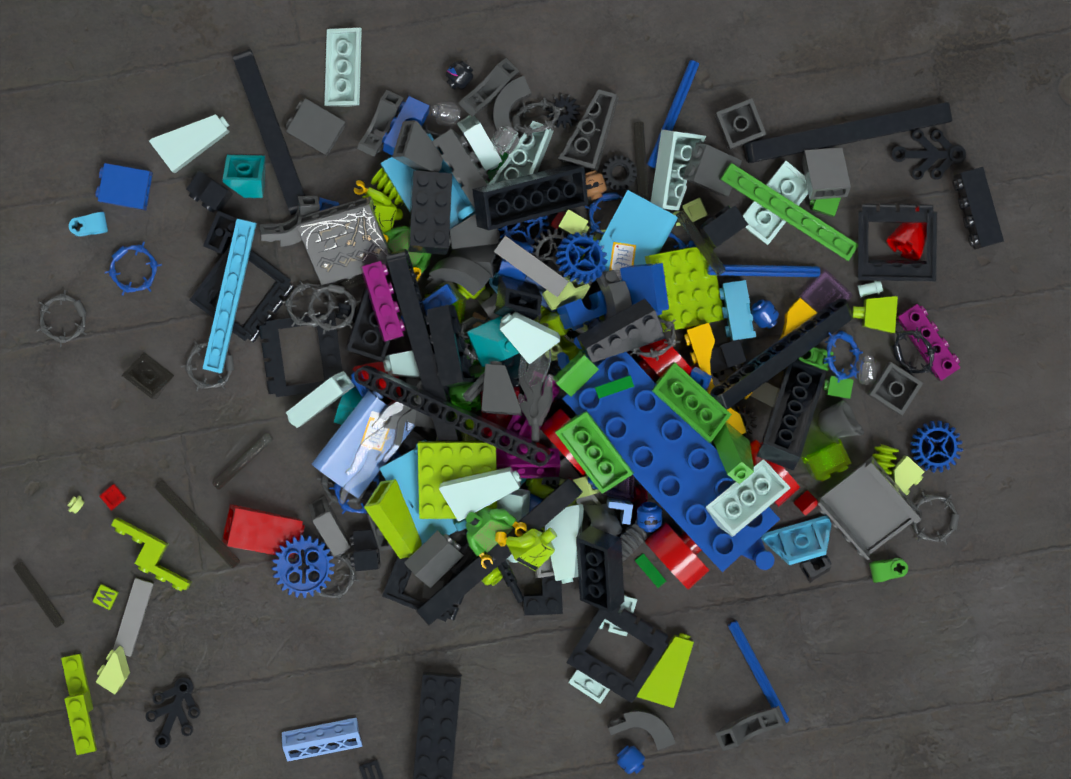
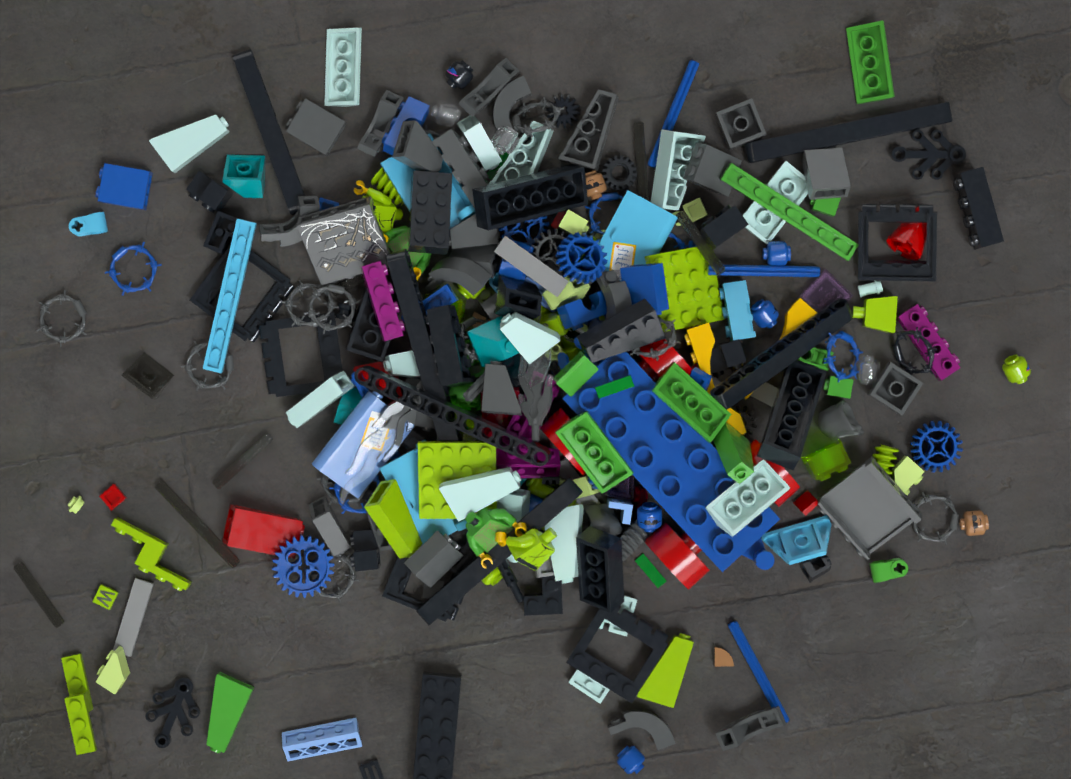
(227, 708): none -> bright green slope
(722, 657): none -> medium nougat tile
(776, 253): none -> blue head
(870, 62): none -> bright green slope
(974, 523): none -> medium nougat head
(1016, 369): none -> lime head

